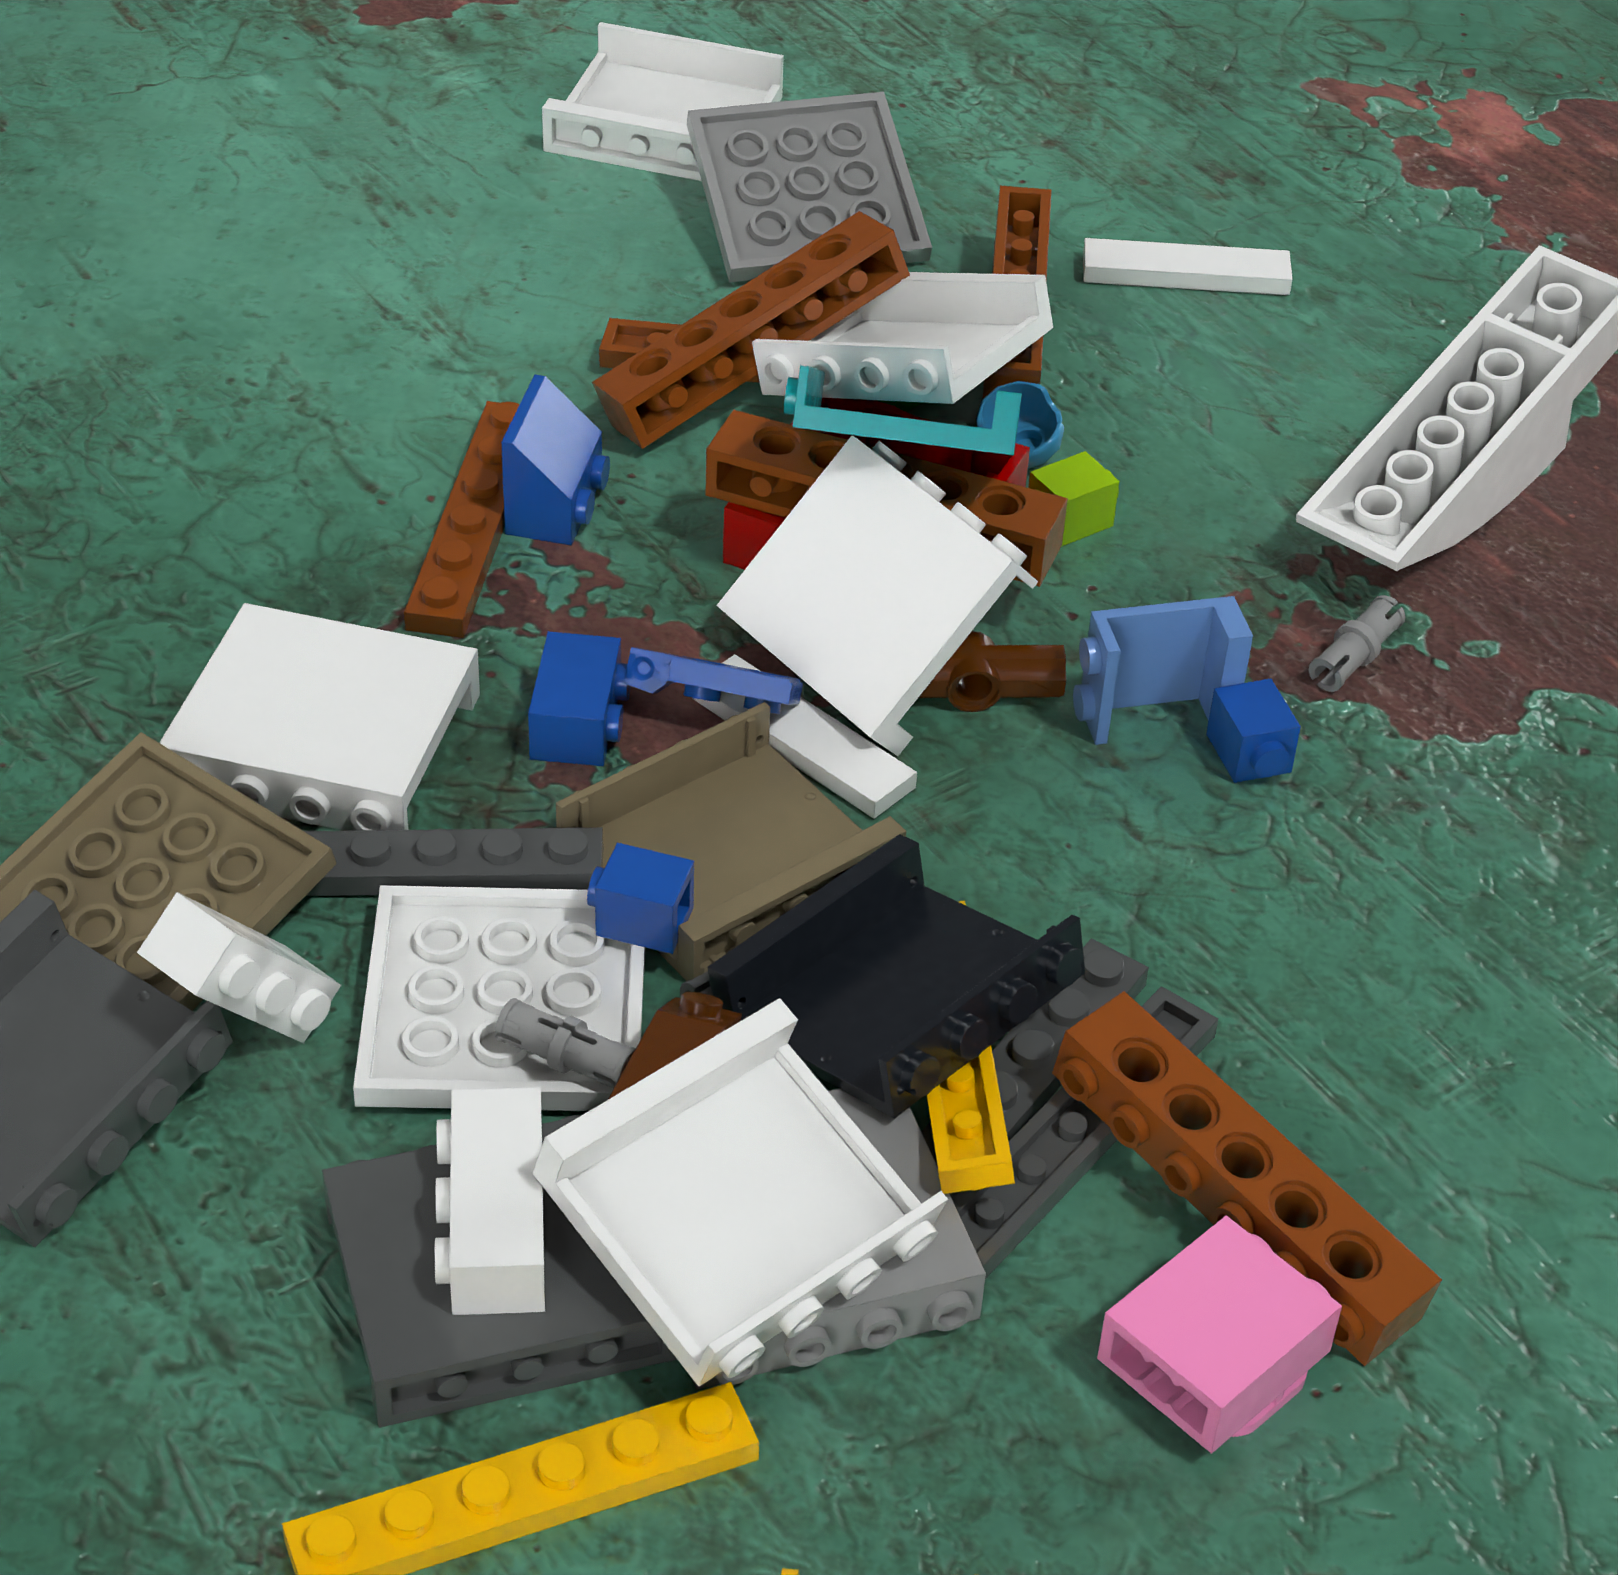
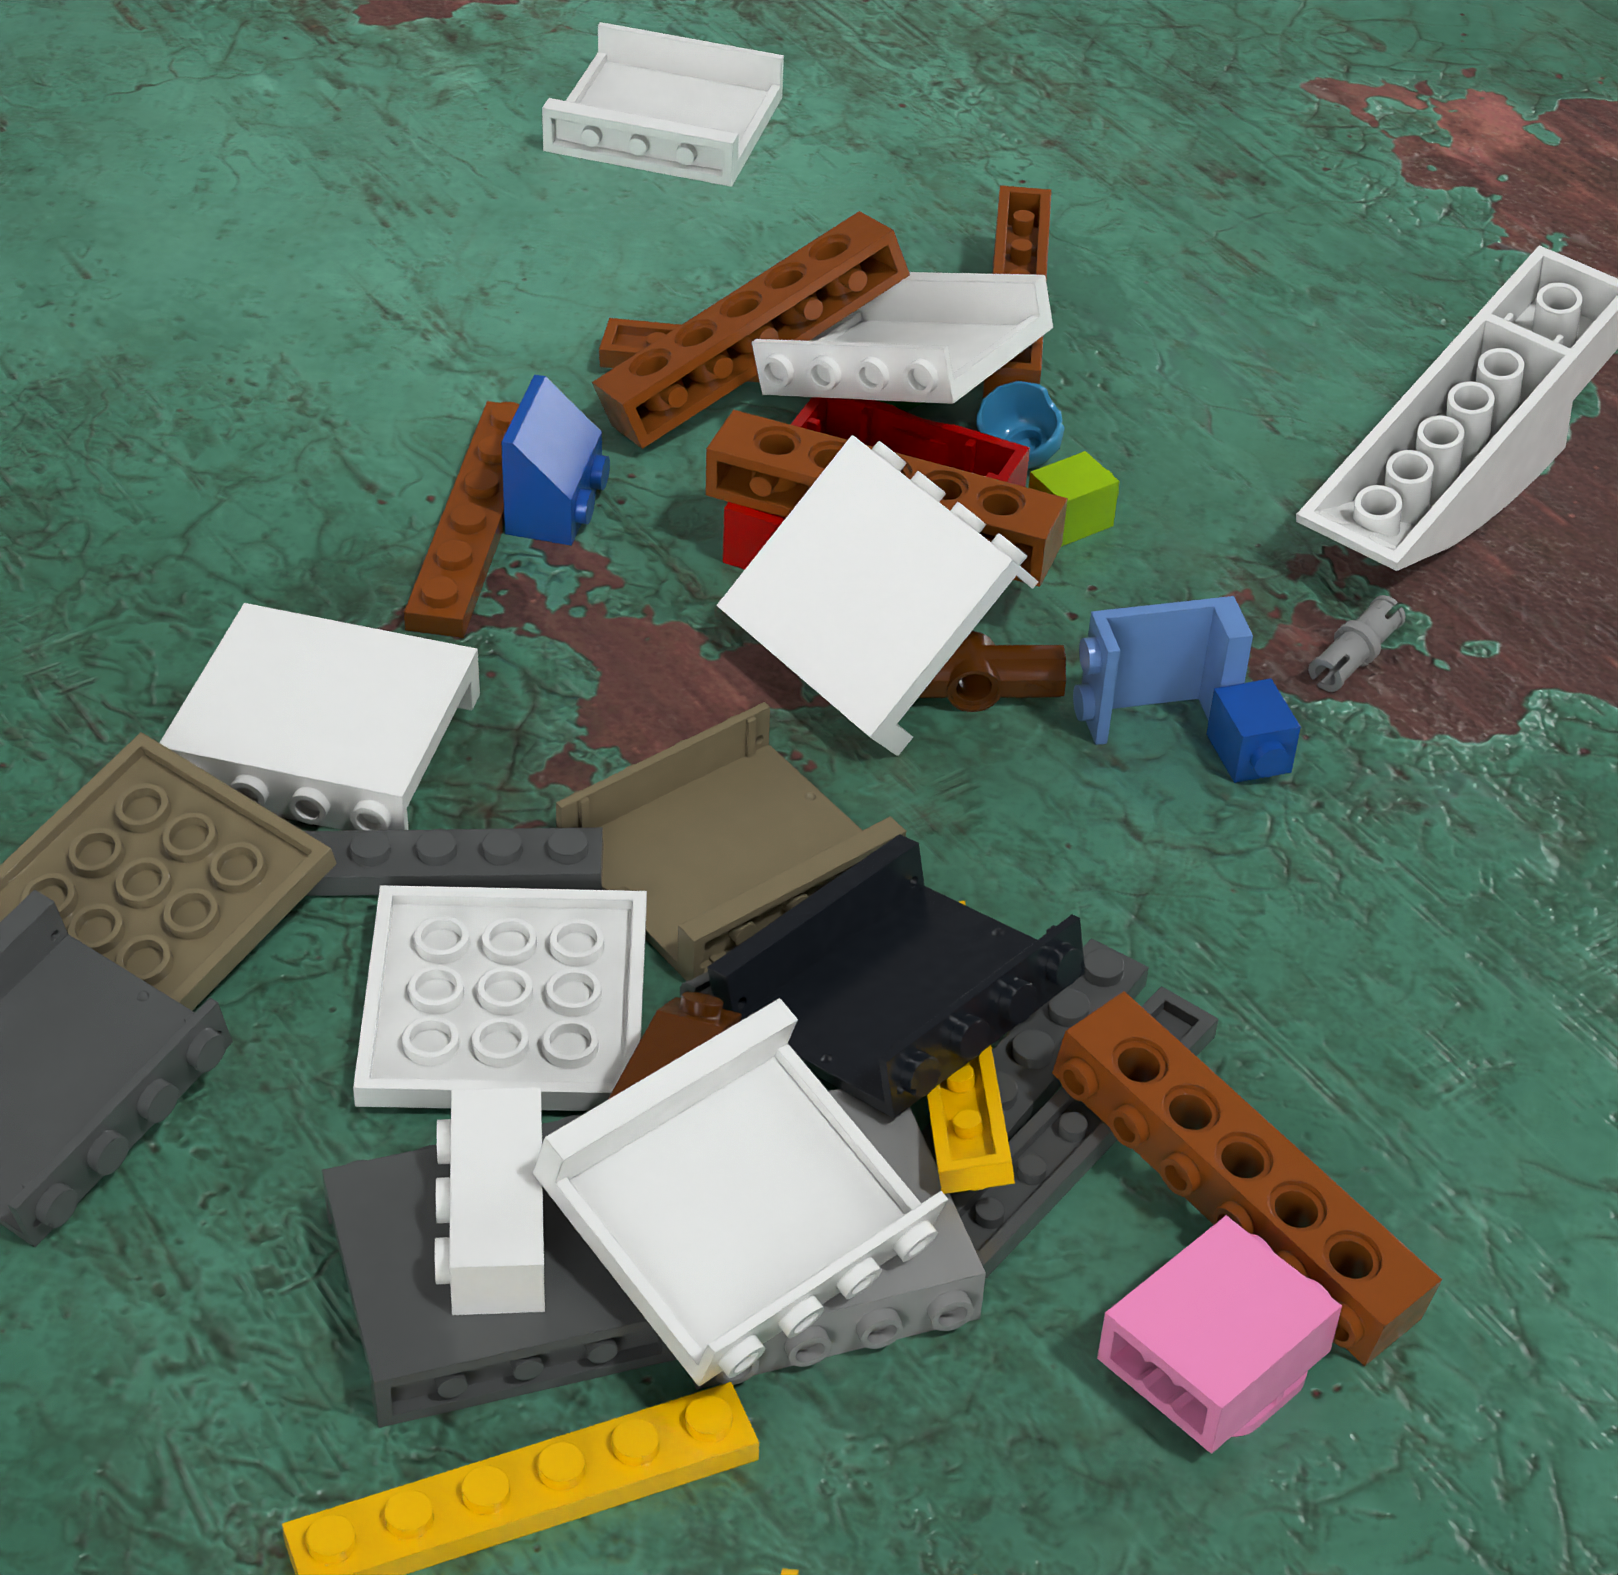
(239, 968): white brick -> none
(562, 1042): light grey pin -> none
(577, 699): blue brick -> none
(642, 897): blue brick -> none
(707, 679): blue hinge -> none
(799, 169): light grey plate -> none
(804, 400): teal panel -> none
(828, 751): white tile -> none
(1187, 266): white tile -> none

